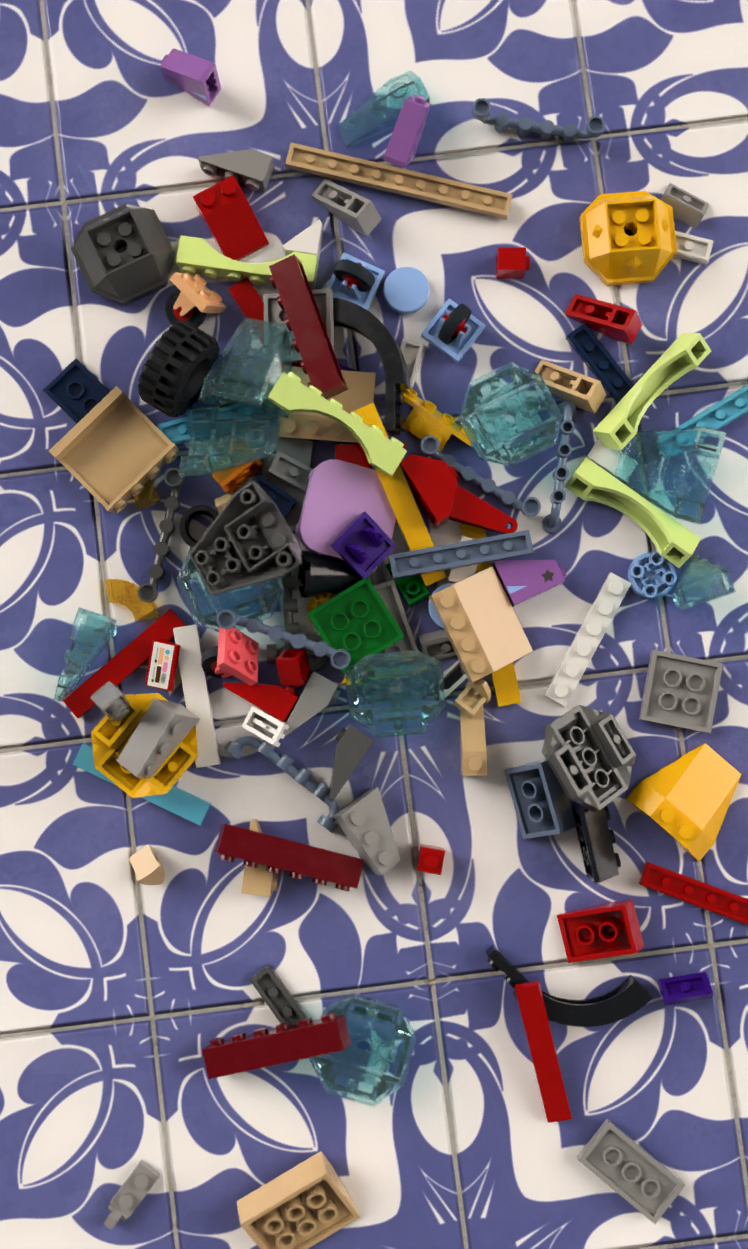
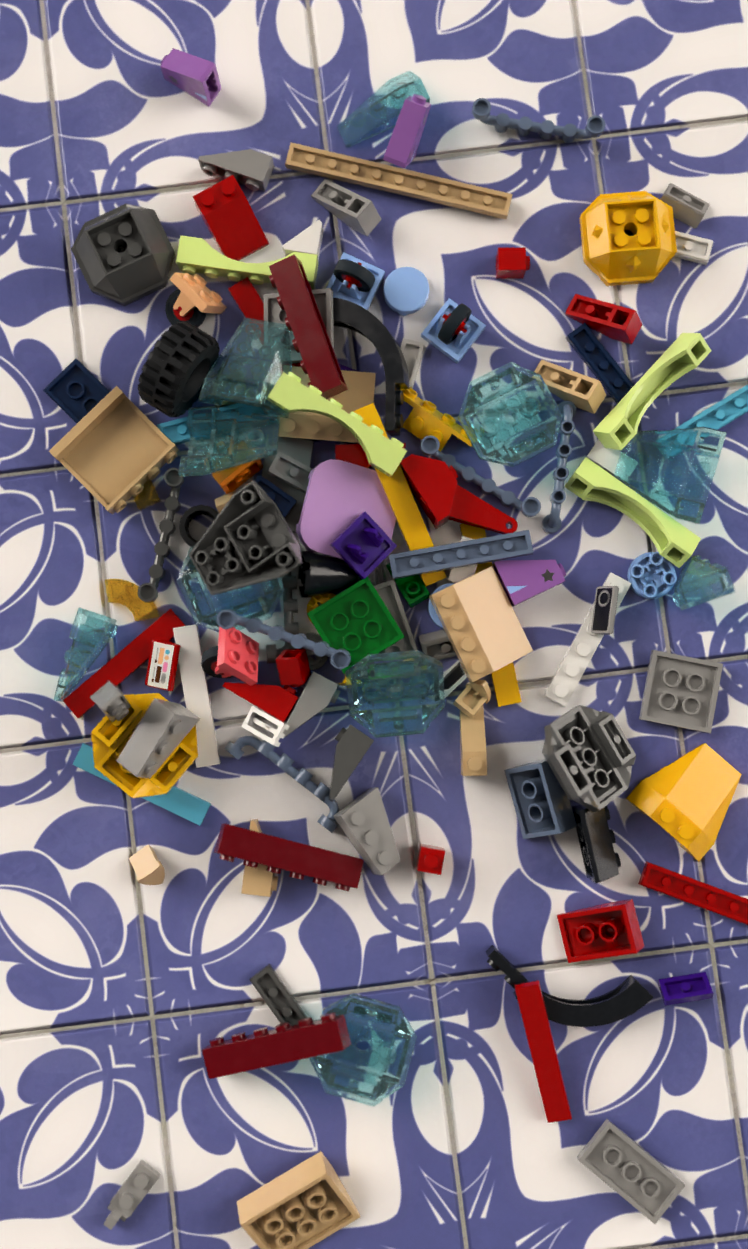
(604, 610): none -> slope

